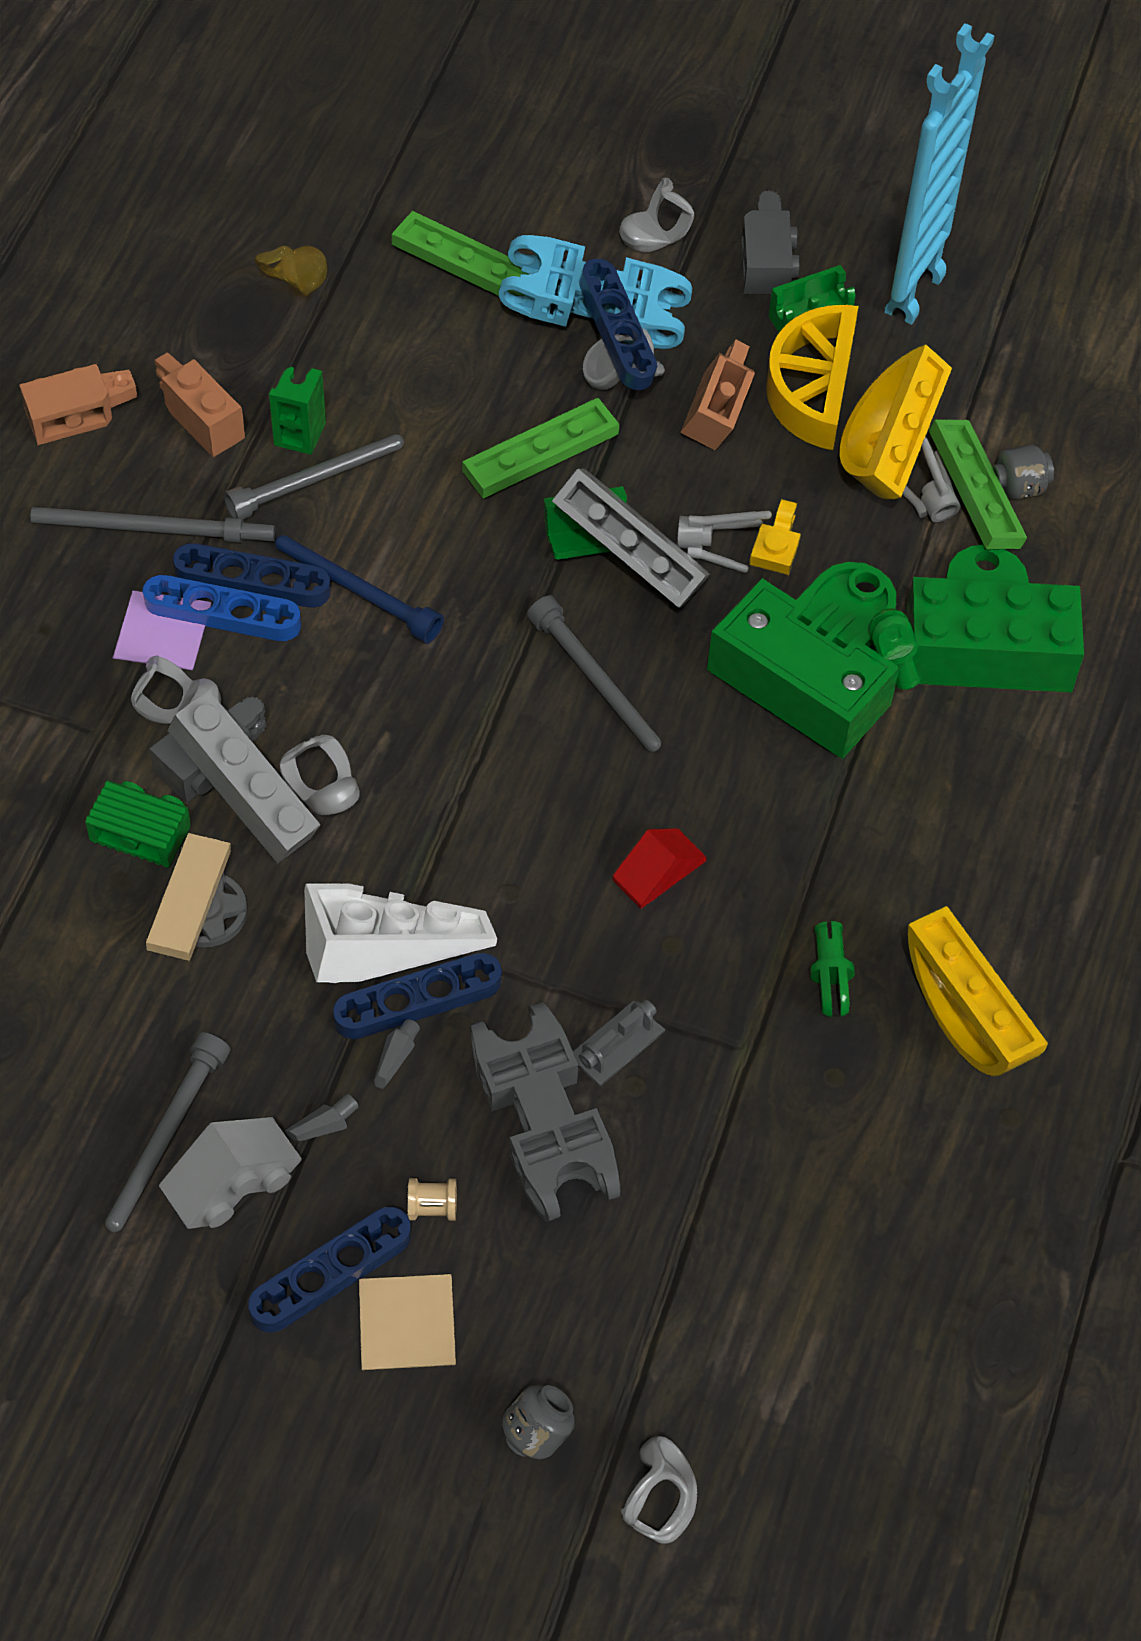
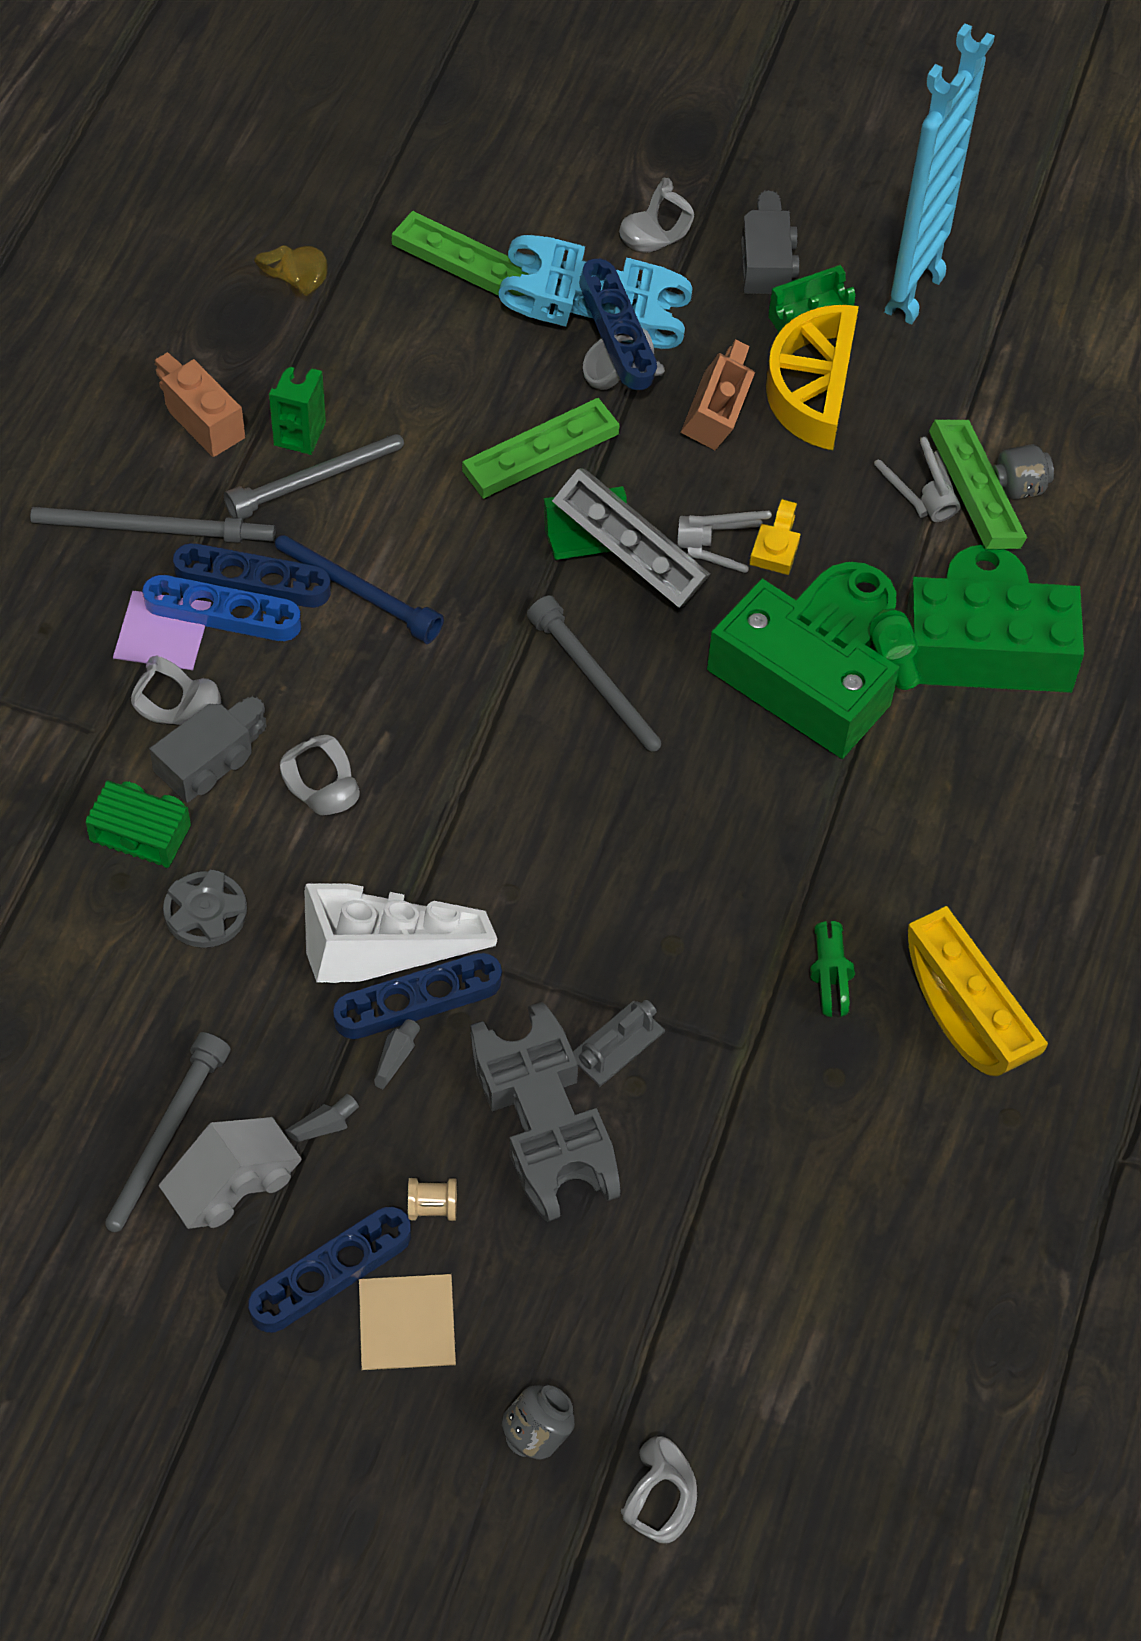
(74, 401): nougat hinge -> none
(188, 897): tan tile -> none
(243, 776): light grey brick -> none
(657, 864): red slope -> none
(893, 421): yellow window -> none

